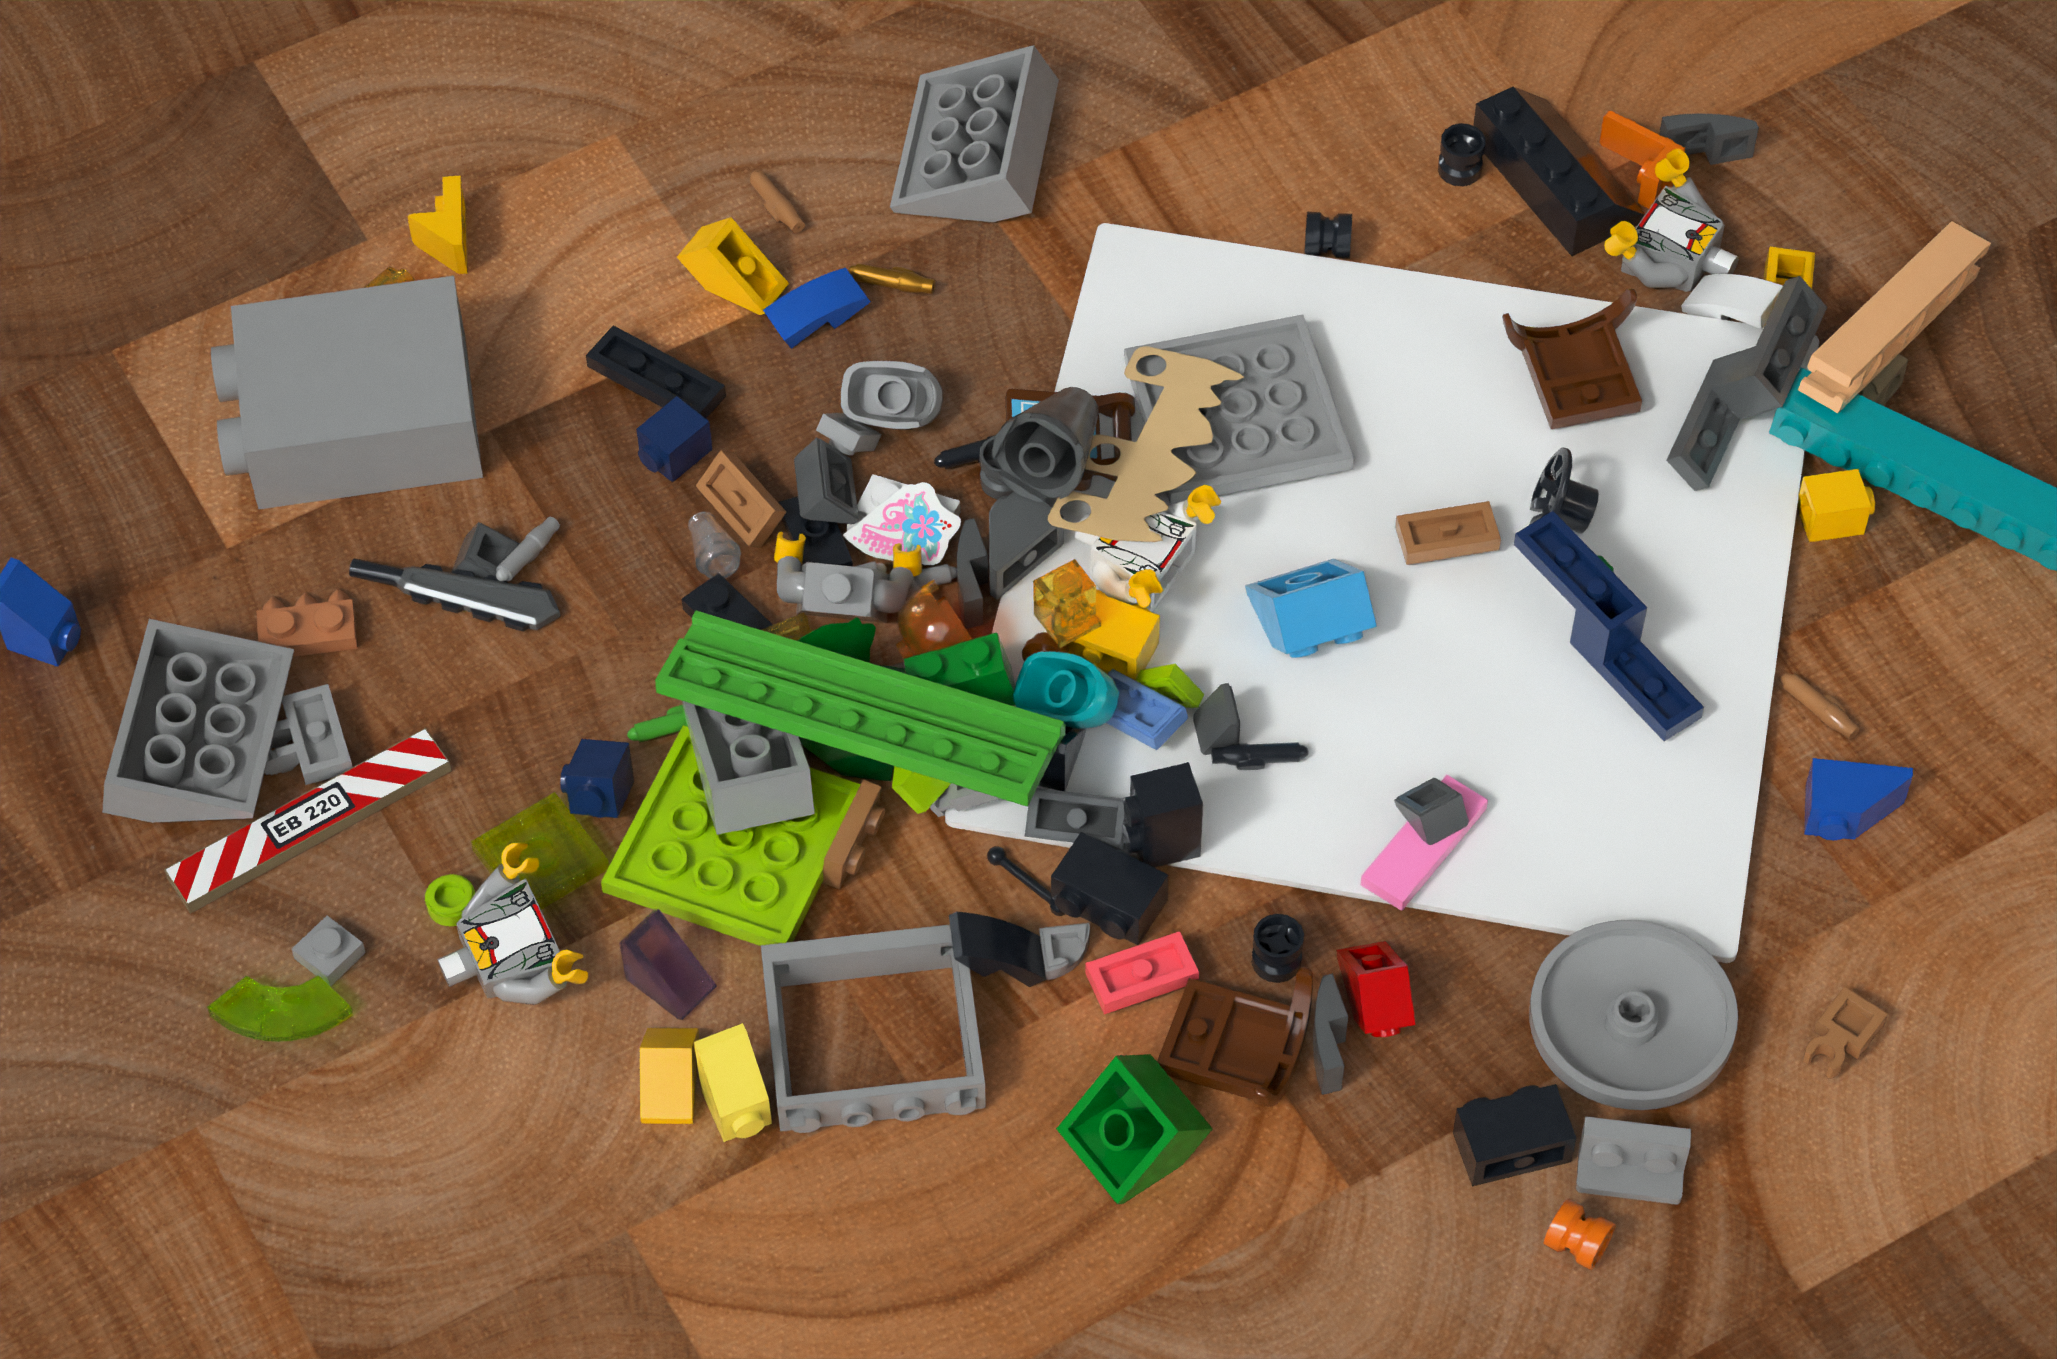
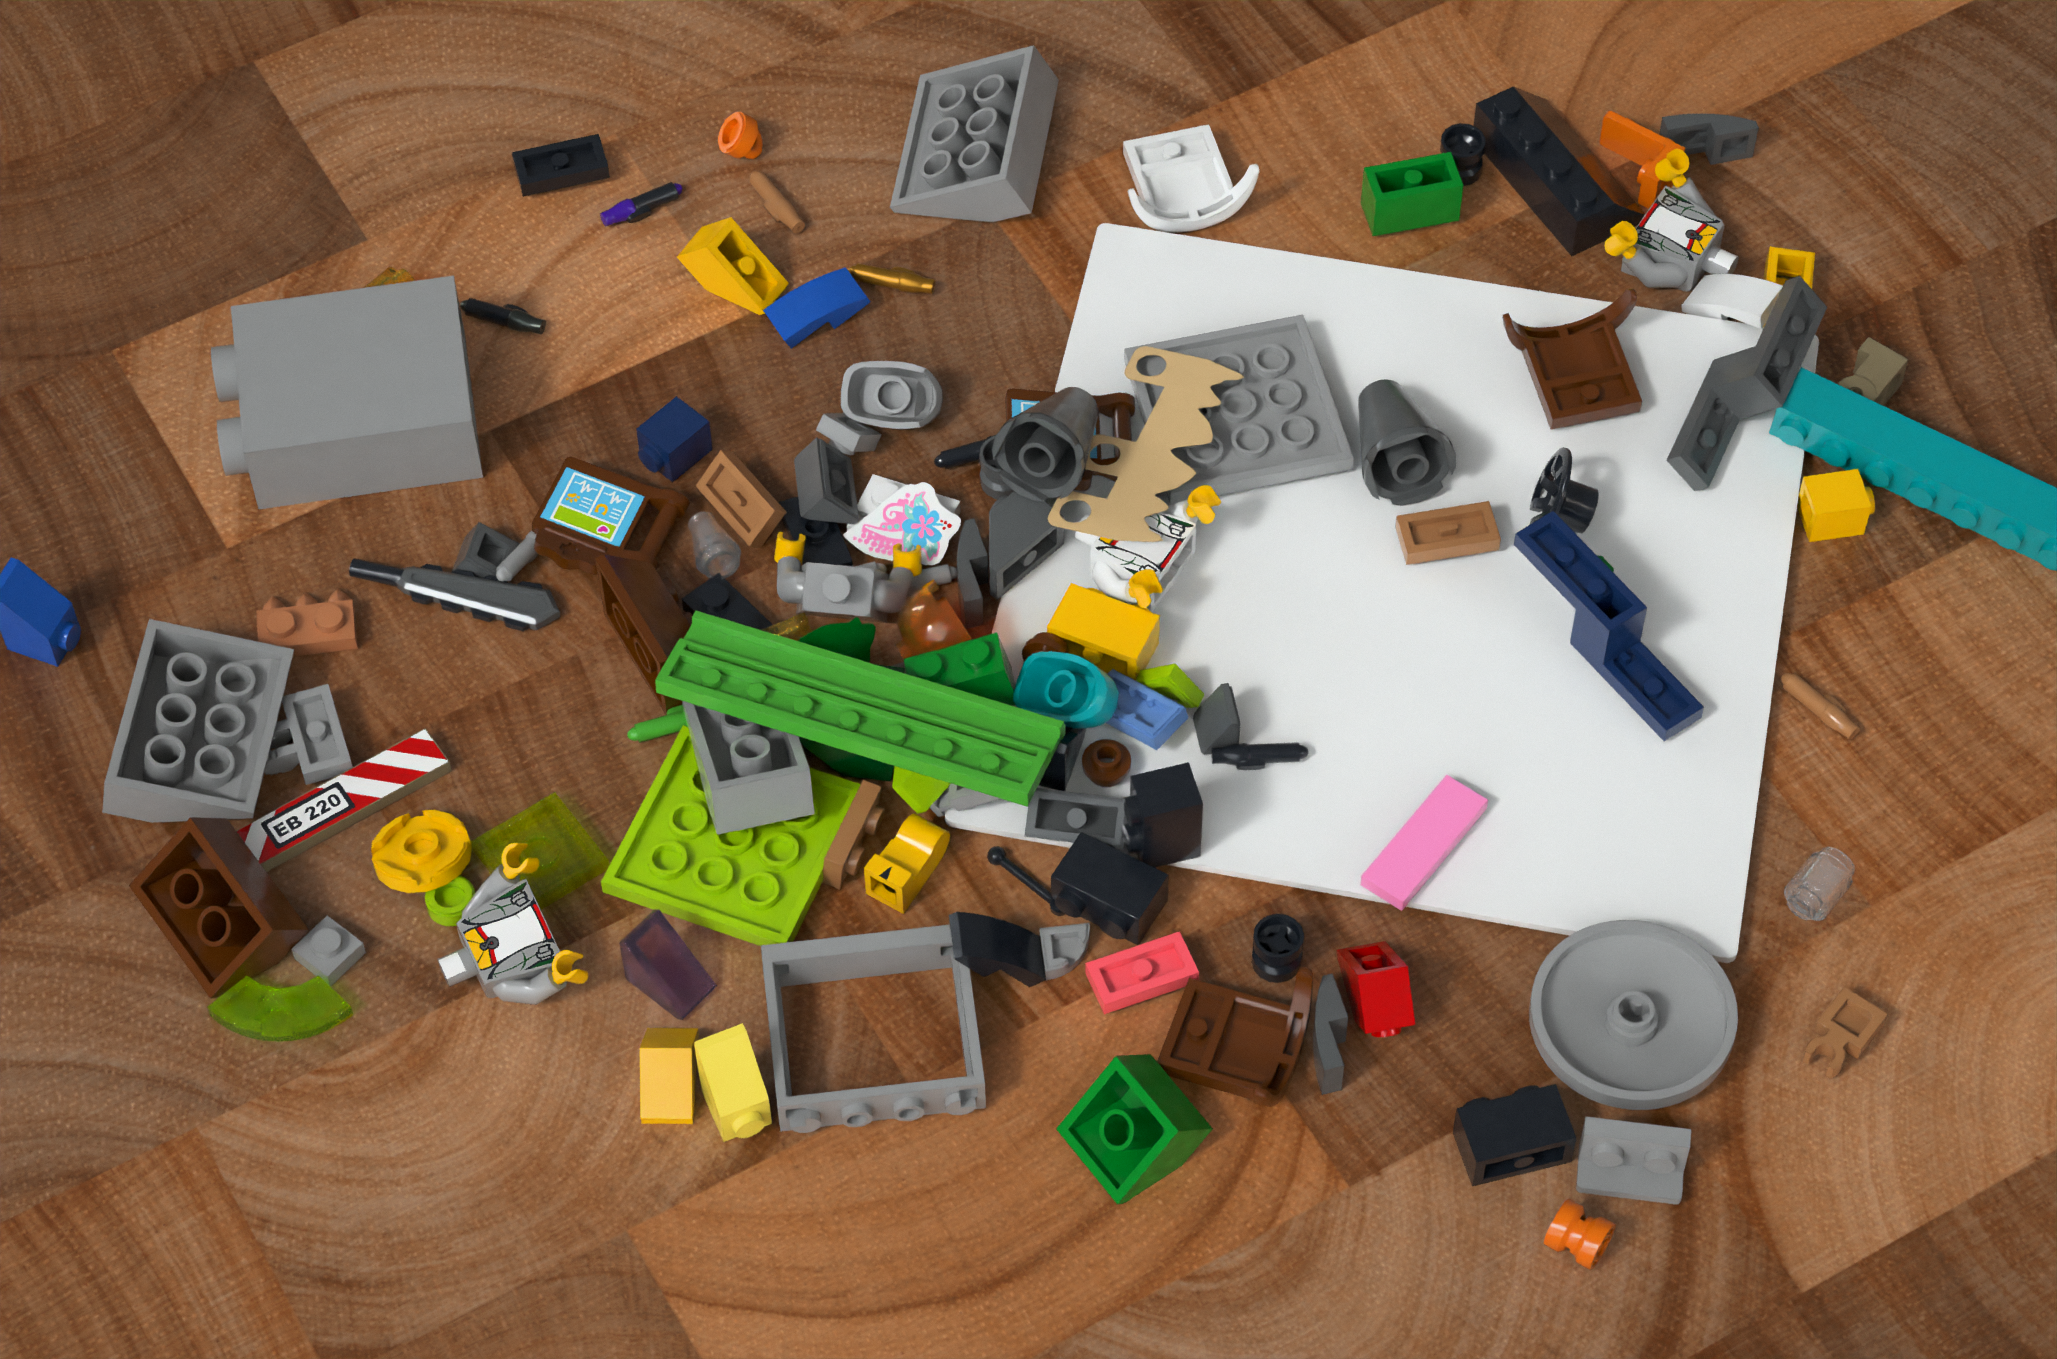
(217, 905): none -> reddish brown slope
(421, 851): none -> yellow tile
(444, 231): yellow slope -> none
(508, 315): none -> piece
(560, 165): none -> black plate
(597, 513): none -> piece
(598, 778): dark blue brick -> none
(641, 205): none -> black piece
(642, 615): none -> reddish brown slope
(653, 372): black plate -> none
(740, 136): none -> orange tile
(906, 862): none -> yellow leg
(1066, 603): clear yellow brick -> none
(1106, 773): none -> reddish brown plate
(1183, 181): none -> white piece
(1313, 607): dark azure slope -> none
(1328, 234): black wheel -> none
(1401, 446): none -> dark grey cone
(1411, 194): none -> green brick
(1433, 810): dark grey slope -> none
(1819, 884): none -> clear brick
(1851, 796): blue slope -> none
(1893, 317): light nougat piece -> none

